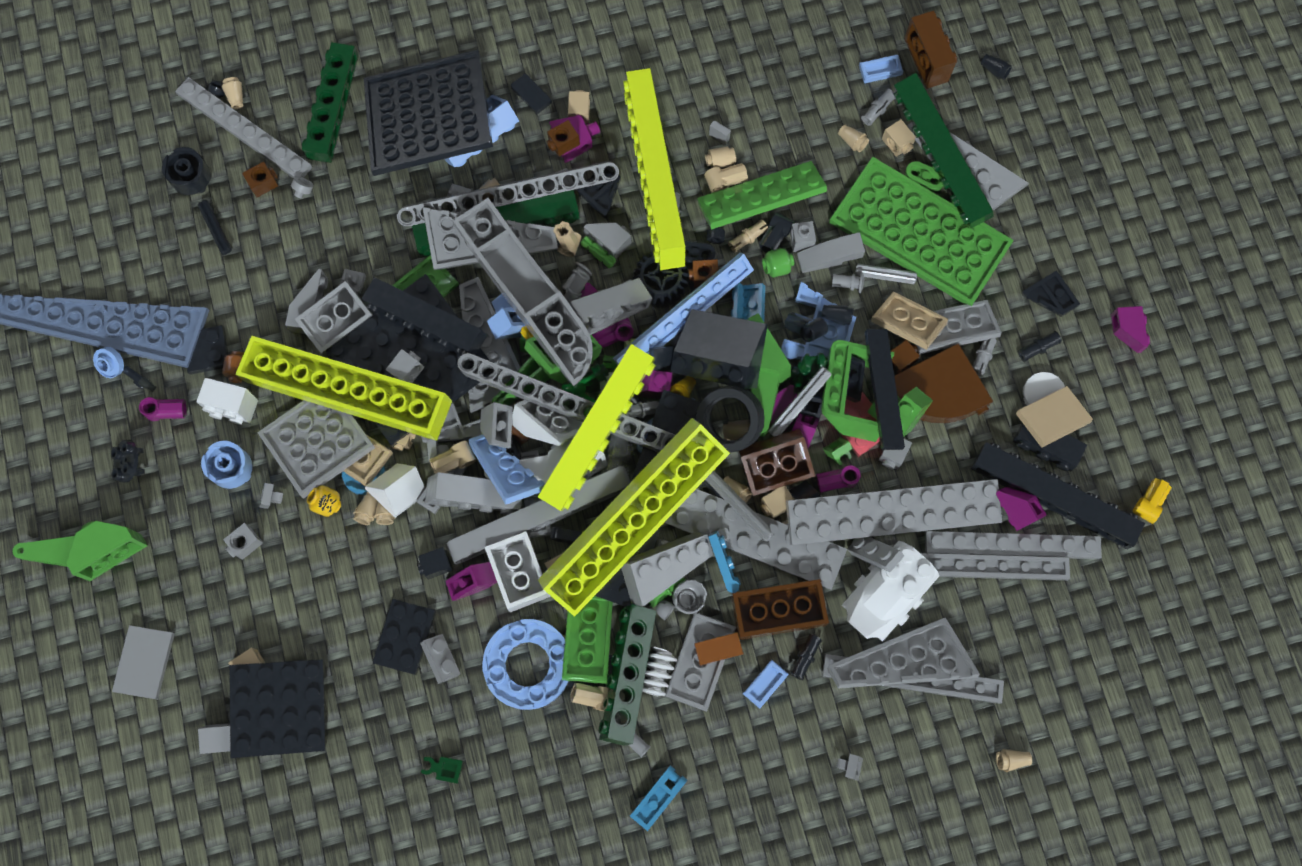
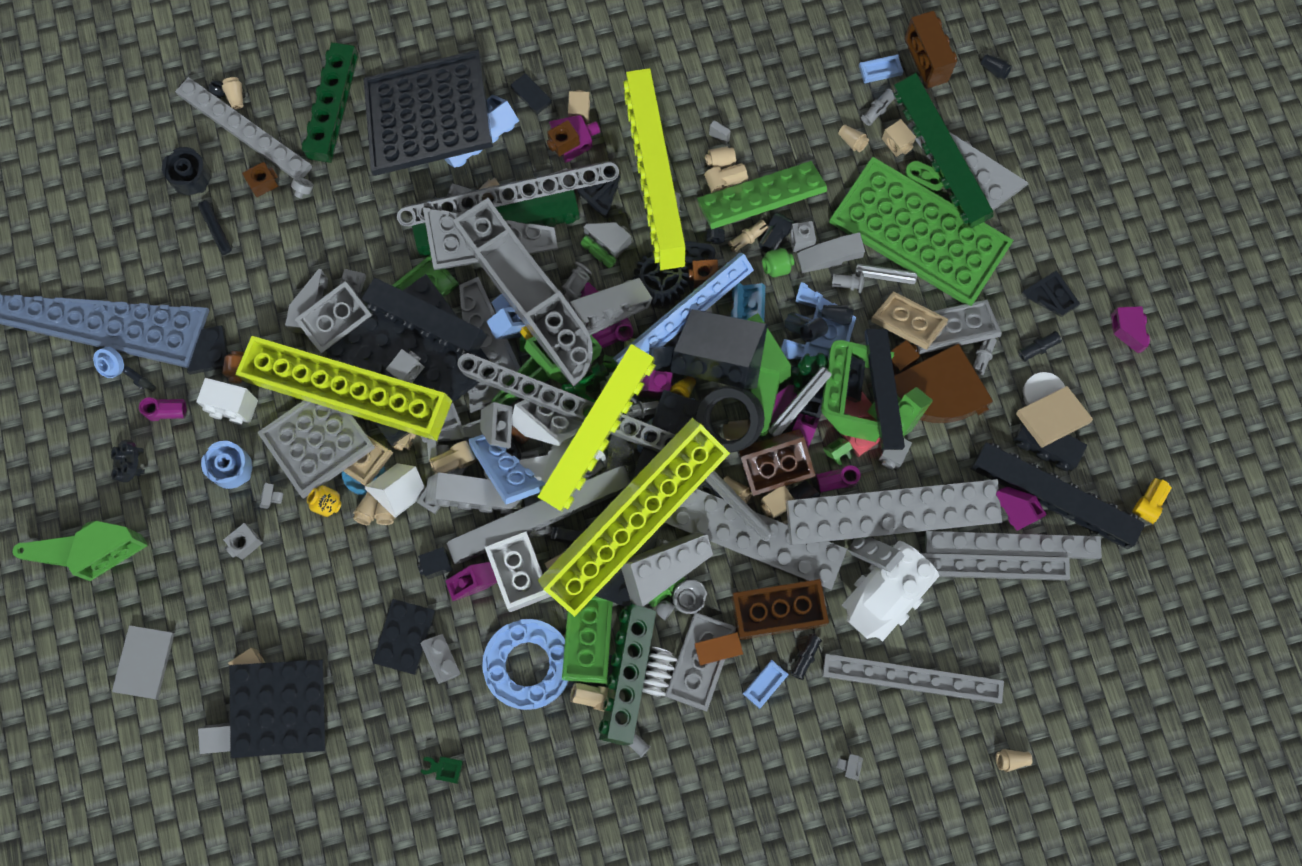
(568, 239): tan piece -> none
(658, 799): dark azure plate -> none
(725, 563): dark azure plate -> none
(915, 657): light grey wing -> none

